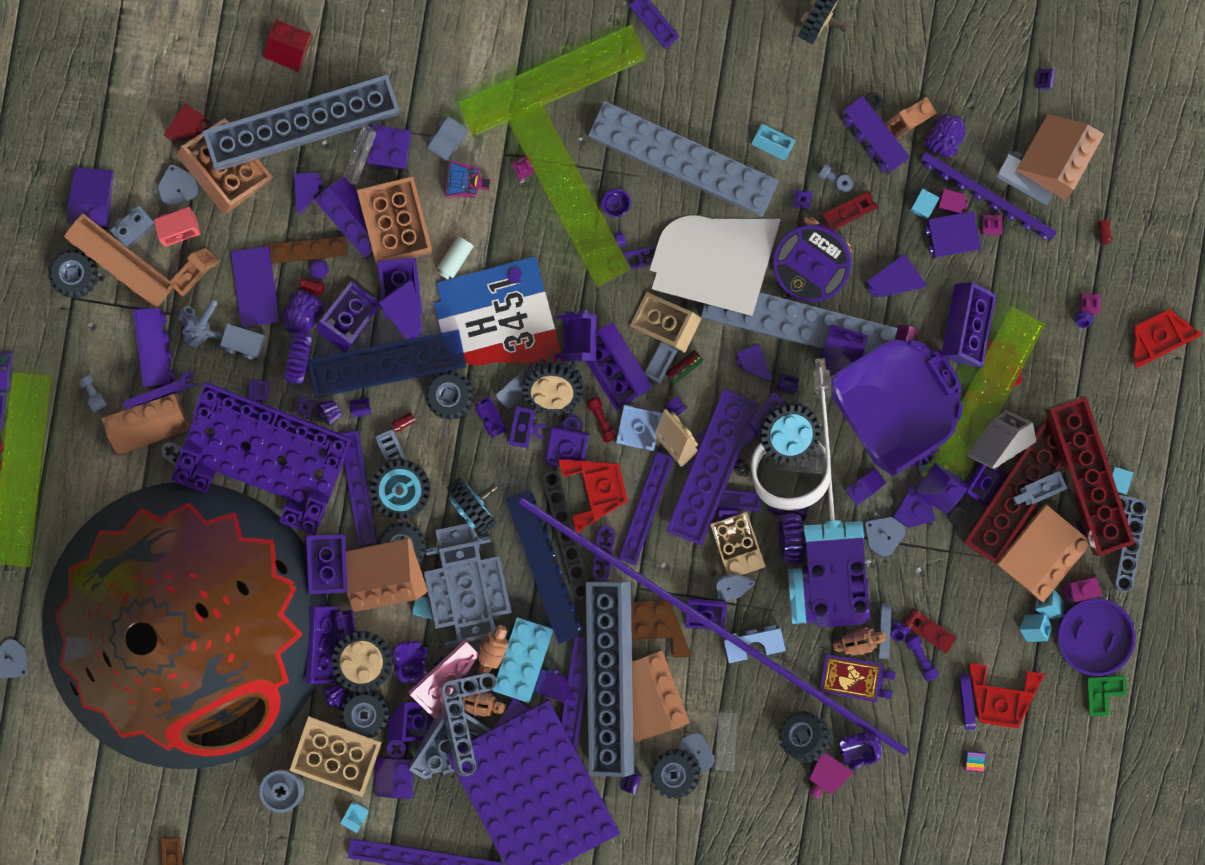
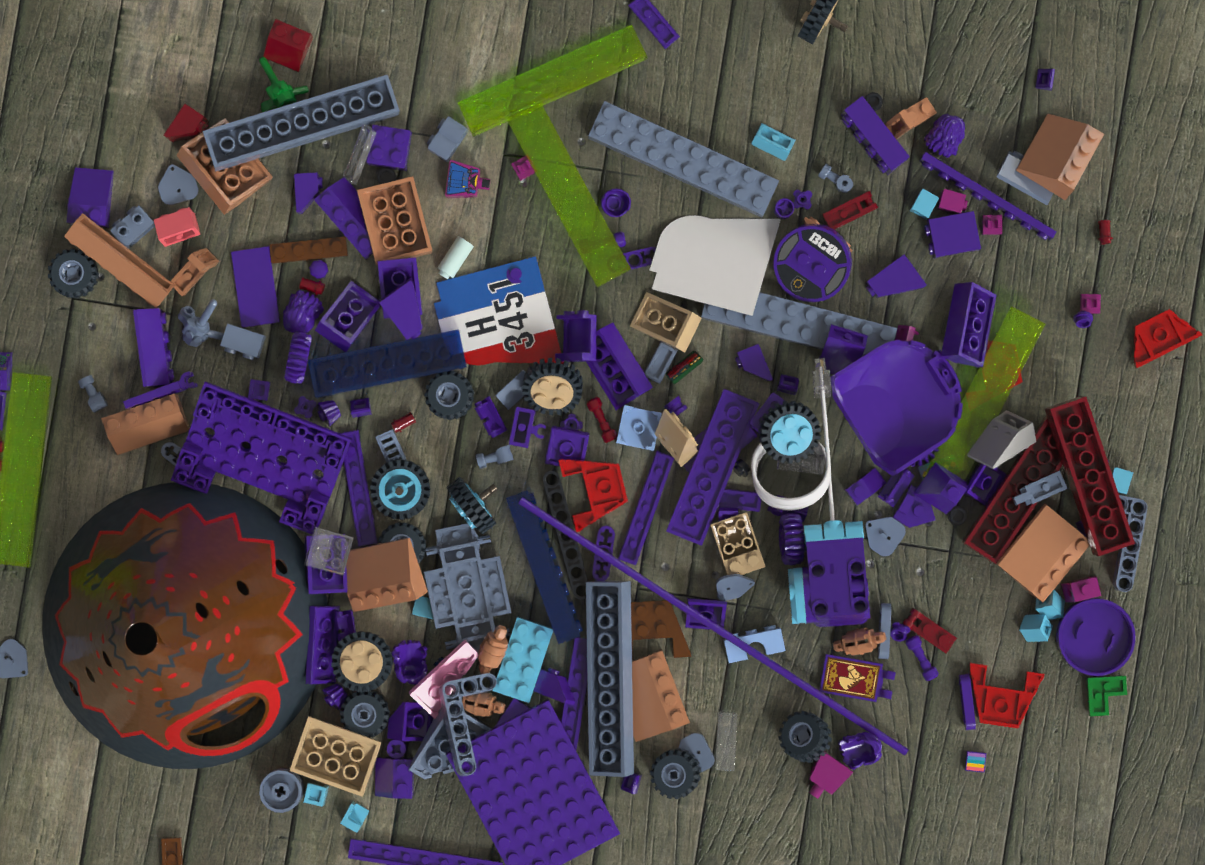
(279, 91): none -> green piece
(316, 794): none -> medium azure panel
(328, 551): none -> clear slope
(502, 455): none -> sand blue leg
(786, 207): none -> dark purple wheel
(895, 487): none -> dark purple hinge

